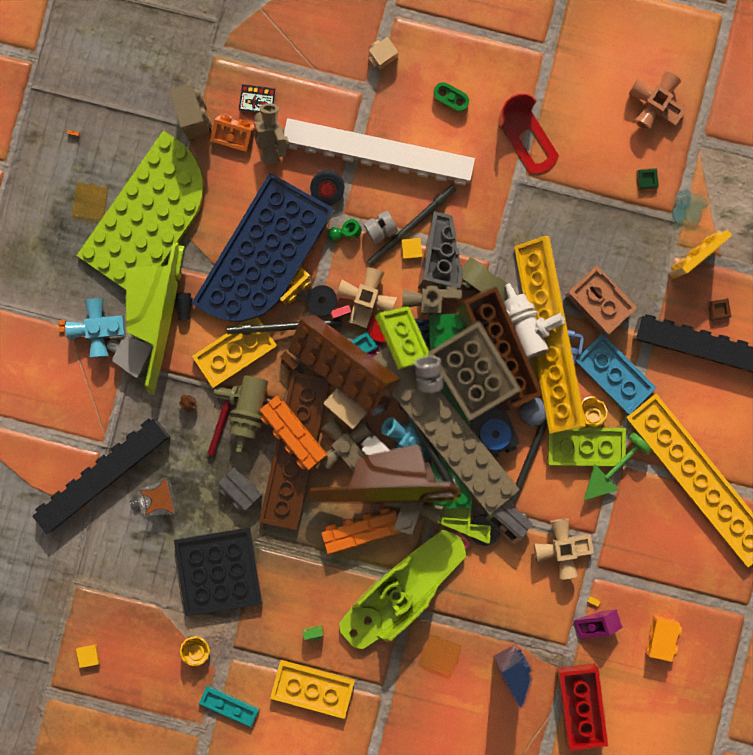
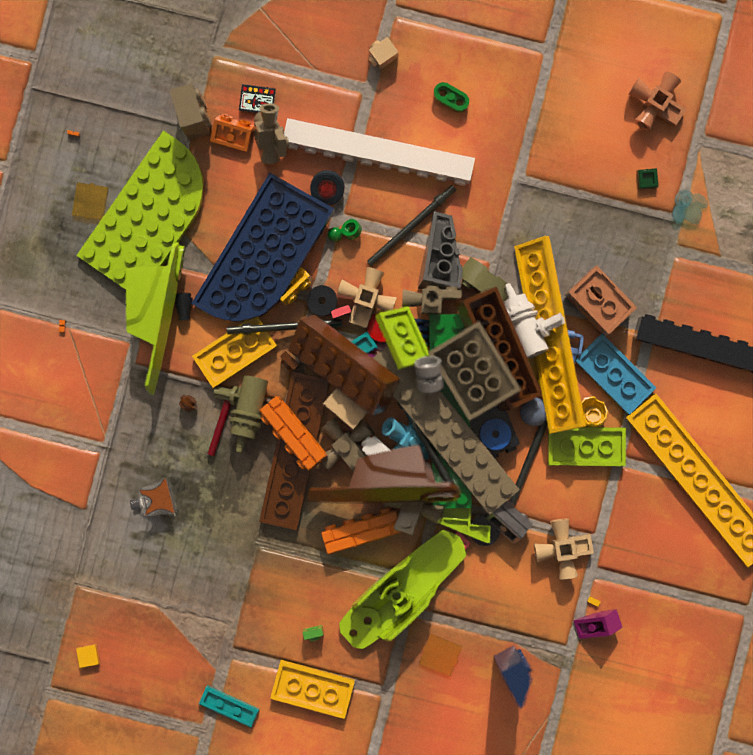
(96, 328): medium azure brick -> none
(101, 476): black brick -> none
(131, 355): light grey torso -> none
(194, 651): yellow hair -> none
(218, 571): black plate -> none
(239, 489): flat silver brick -> none
(374, 230): light grey wheel -> none
(411, 248): yellow tile -> none
(518, 117): red piece -> none
(582, 706): red brick -> none
(600, 483): bright green piece -> none
(663, 638): light orange brick -> none
(699, 253): yellow plate -> none
(719, 309): reddish brown tile -> none

